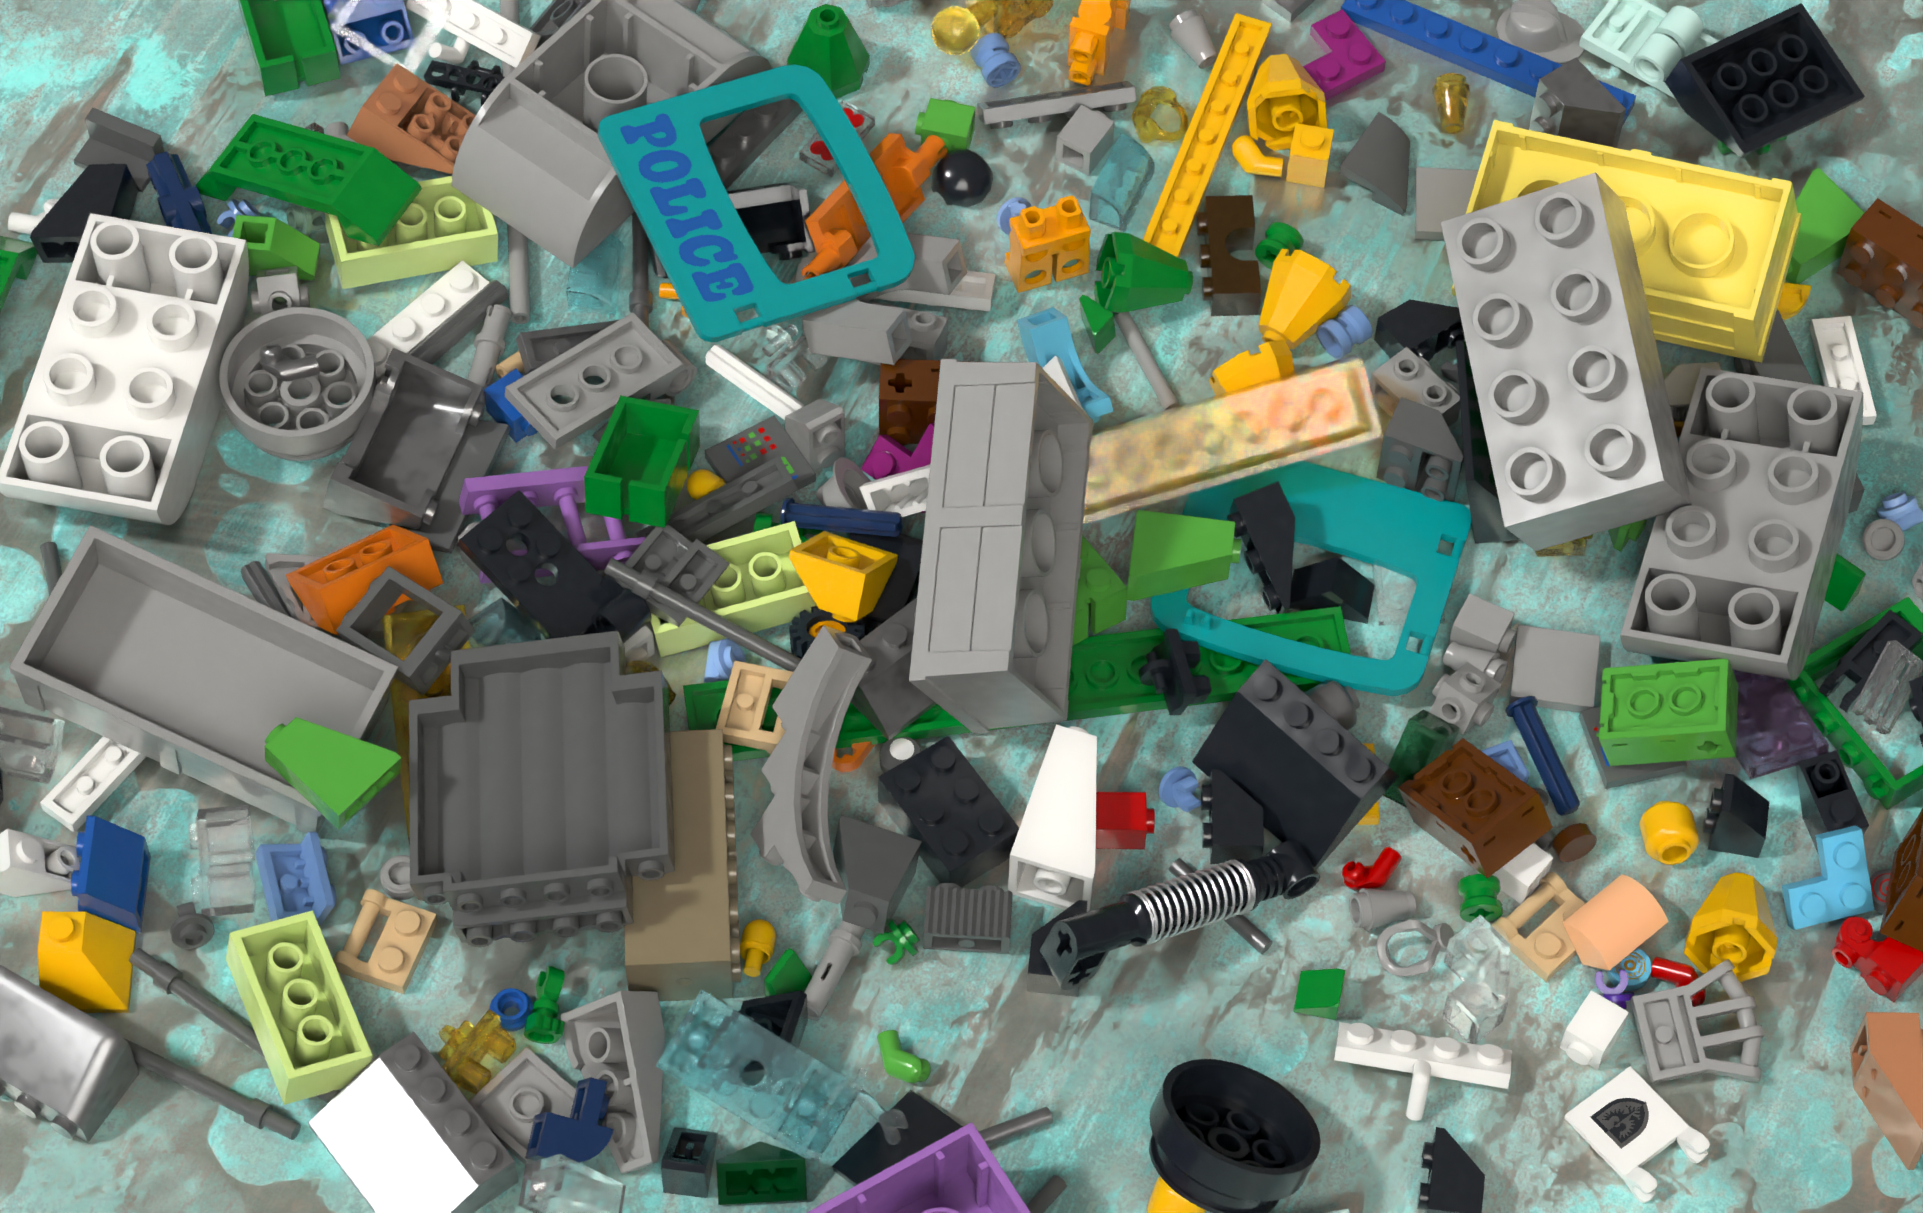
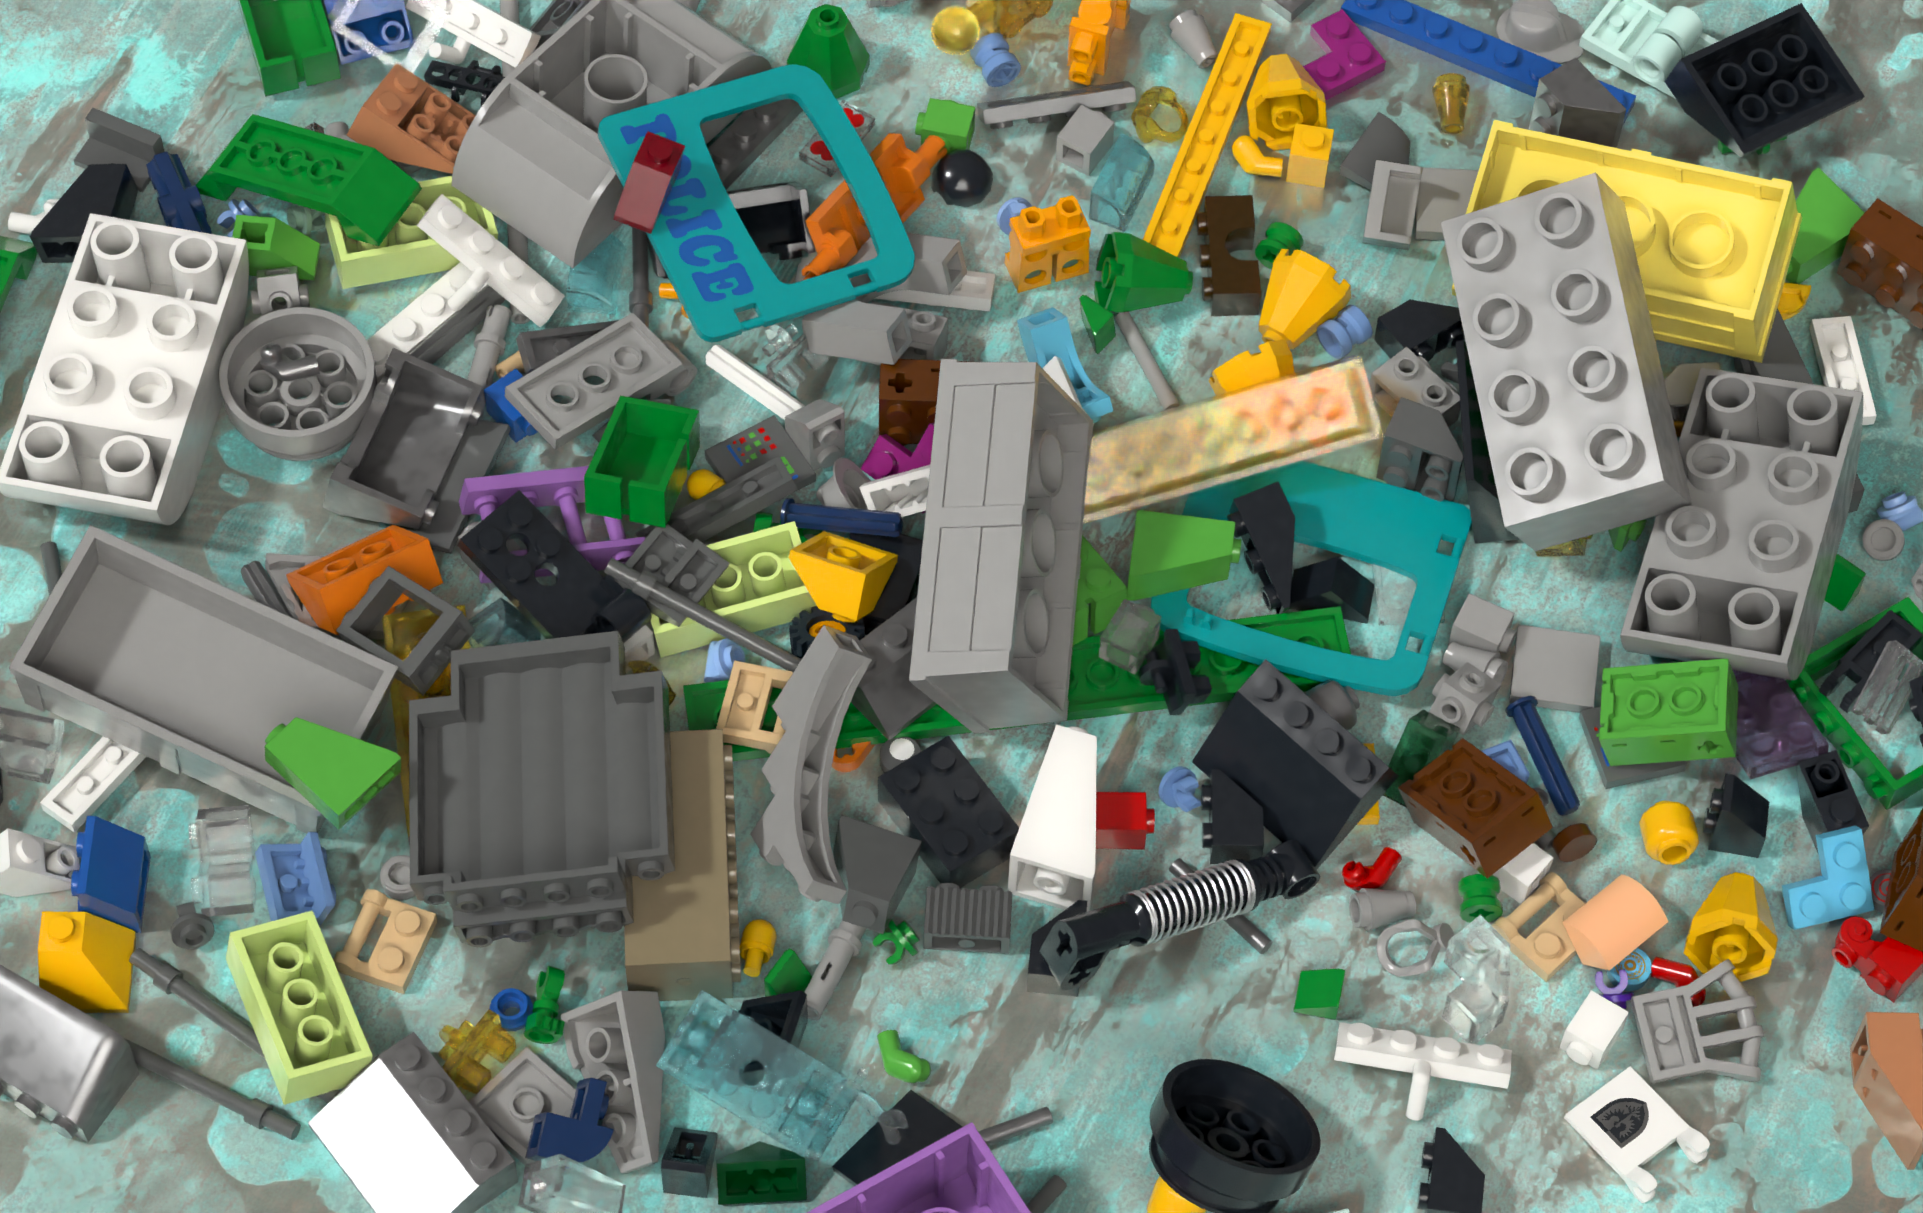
(489, 262): none -> white plate
(649, 182): none -> dark red slope
(1130, 636): none -> clear brick
(1392, 205): none -> light grey panel

